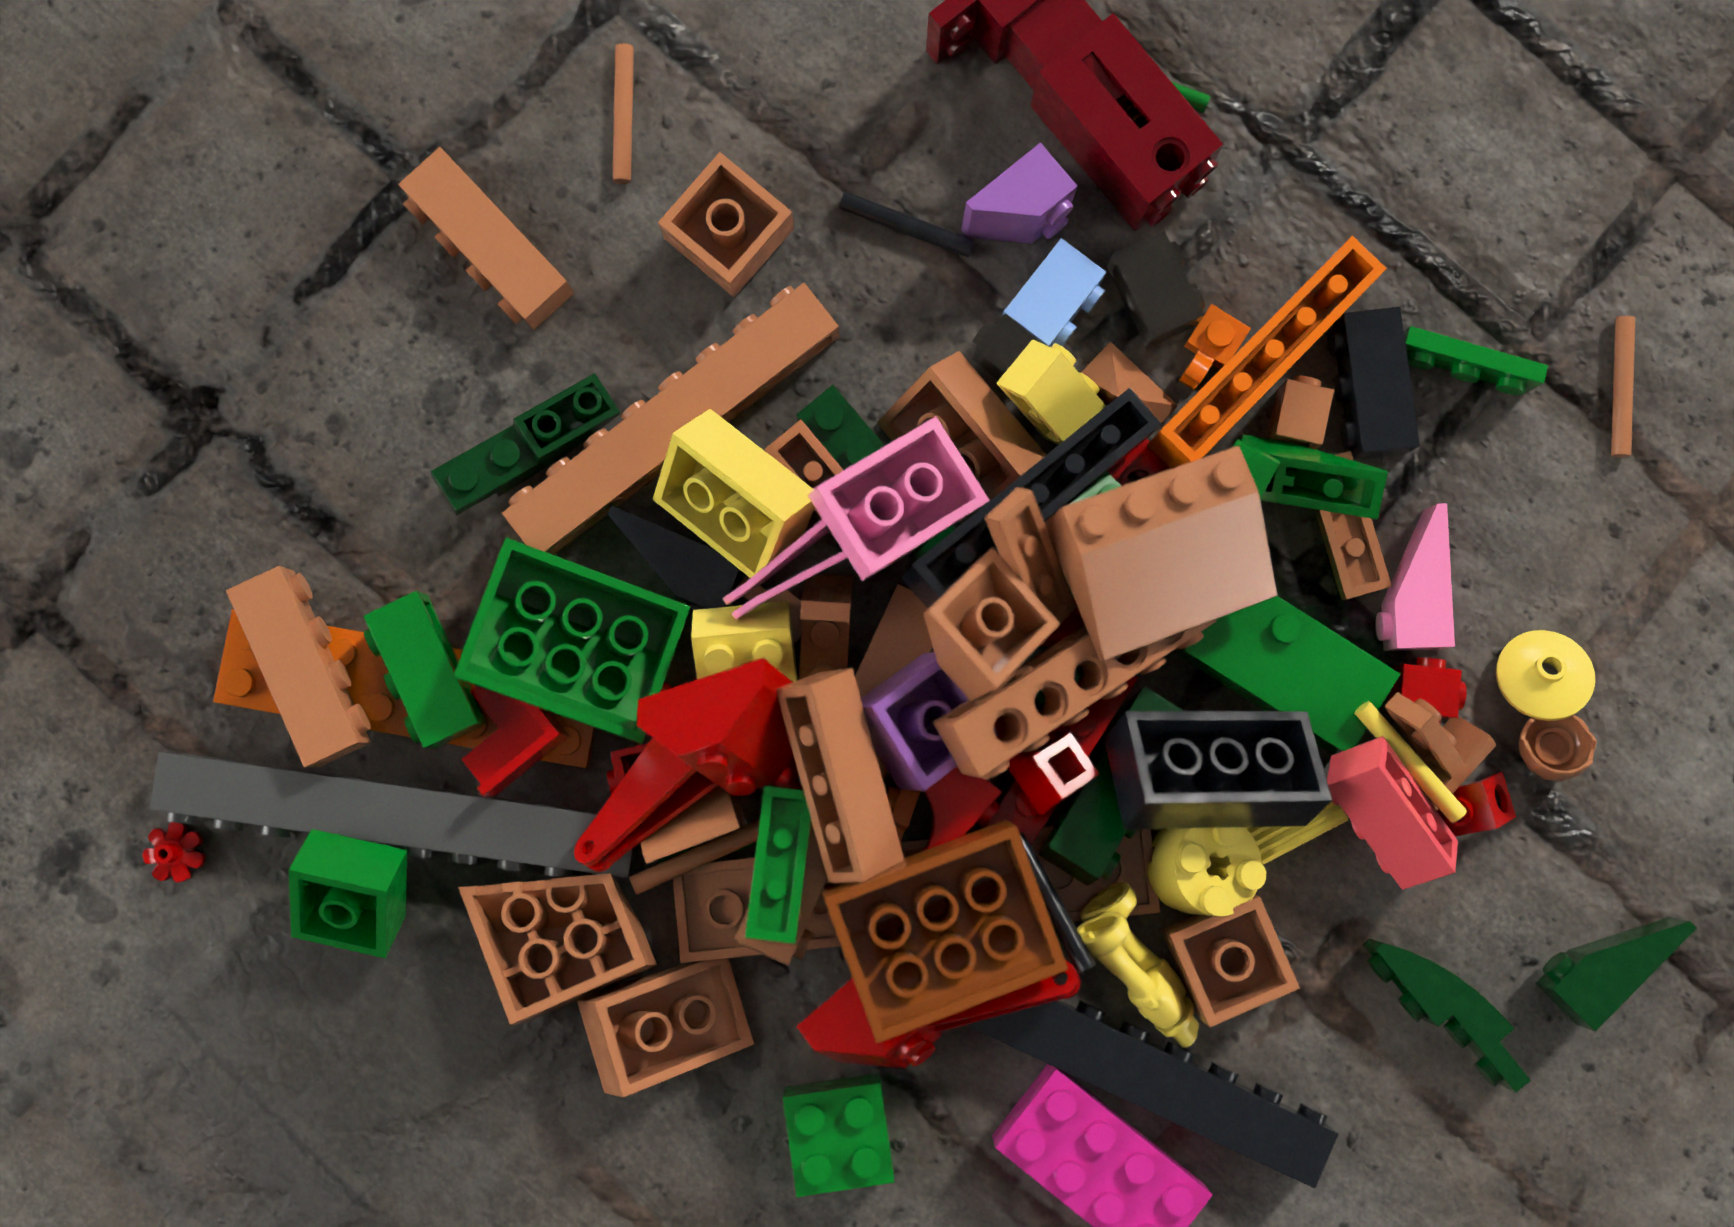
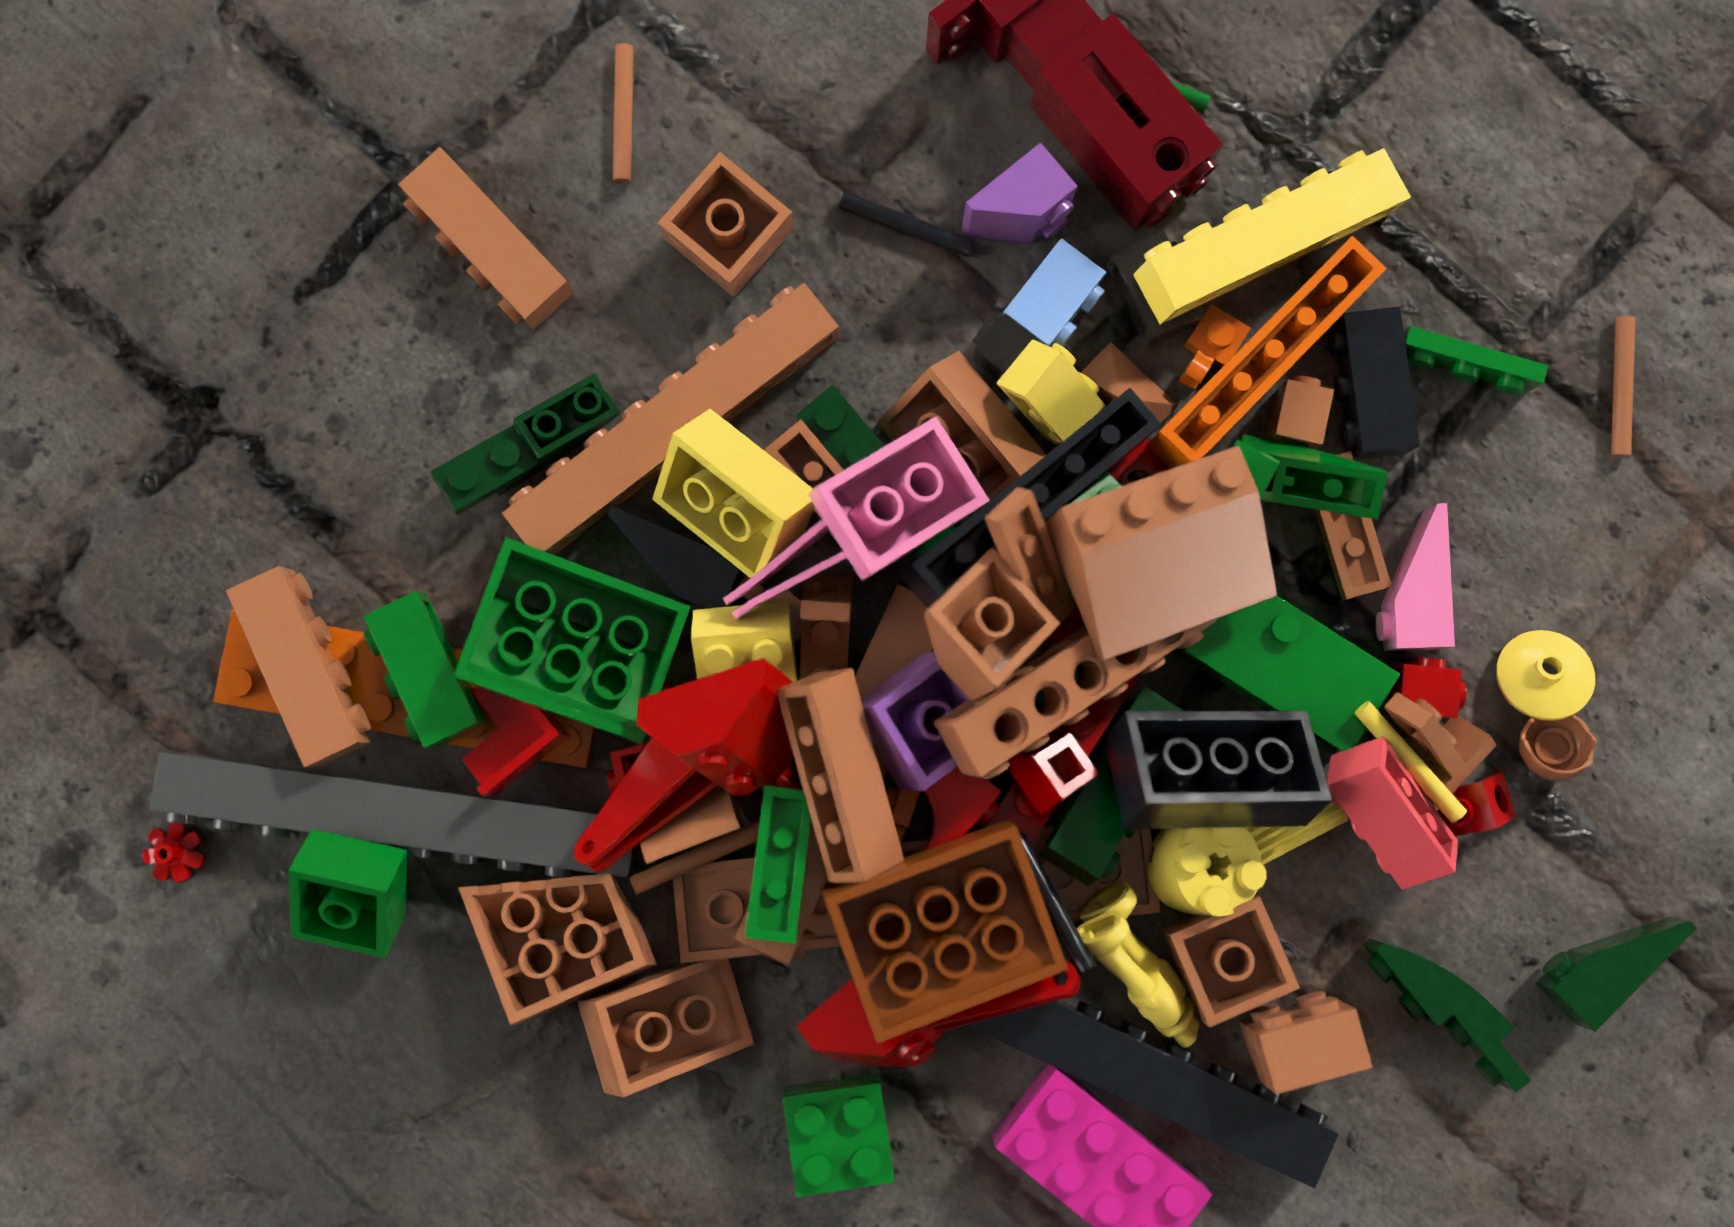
(1271, 235): none -> light yellow brick
(1304, 1042): none -> nougat brick

